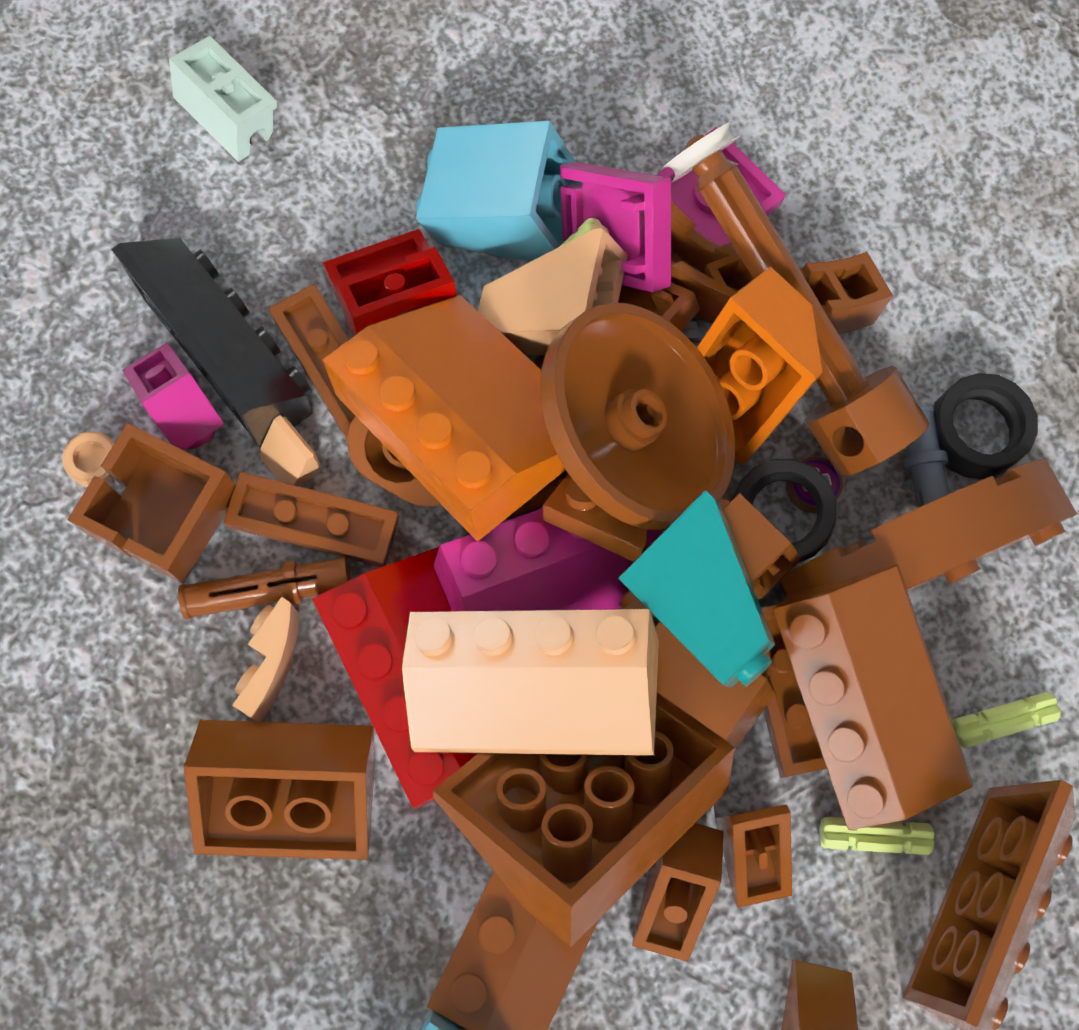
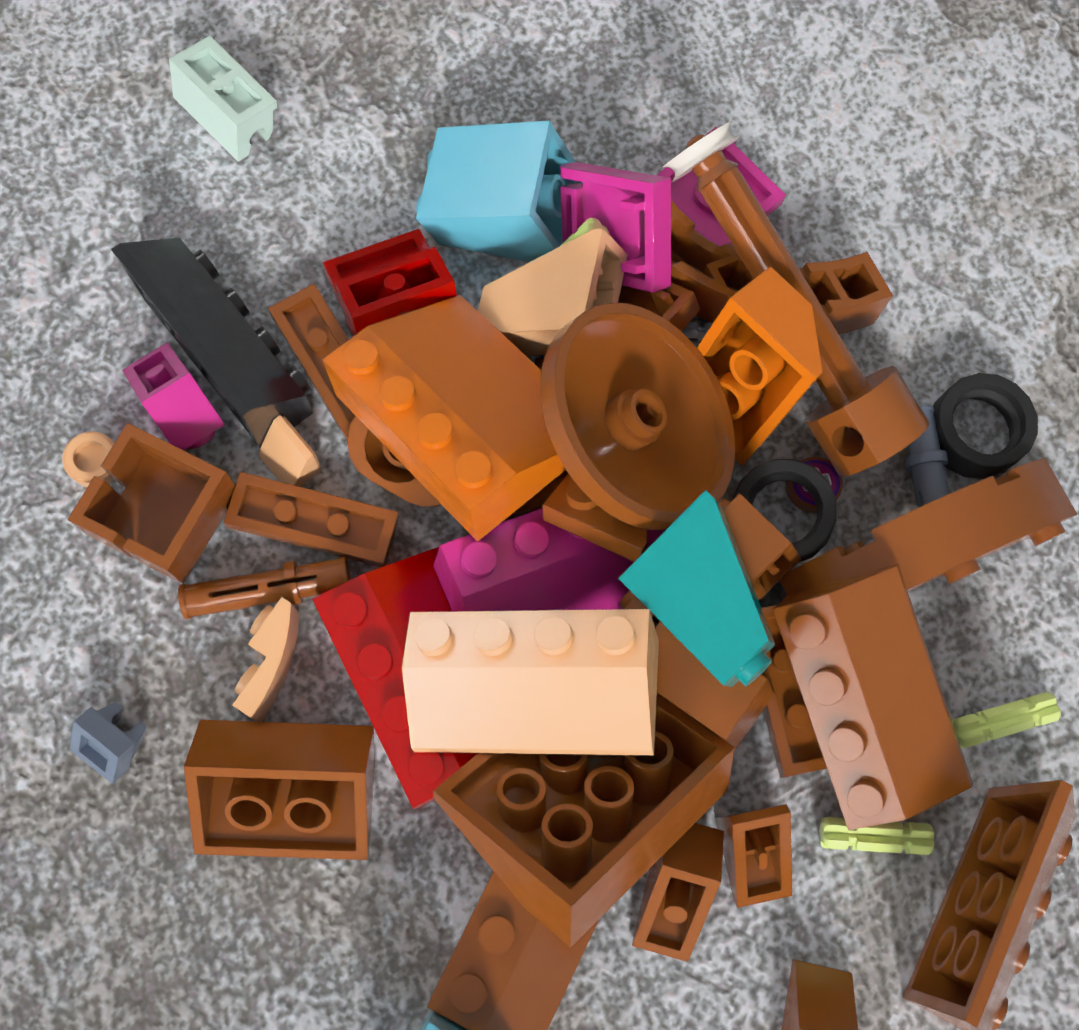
(103, 744): none -> sand blue tile

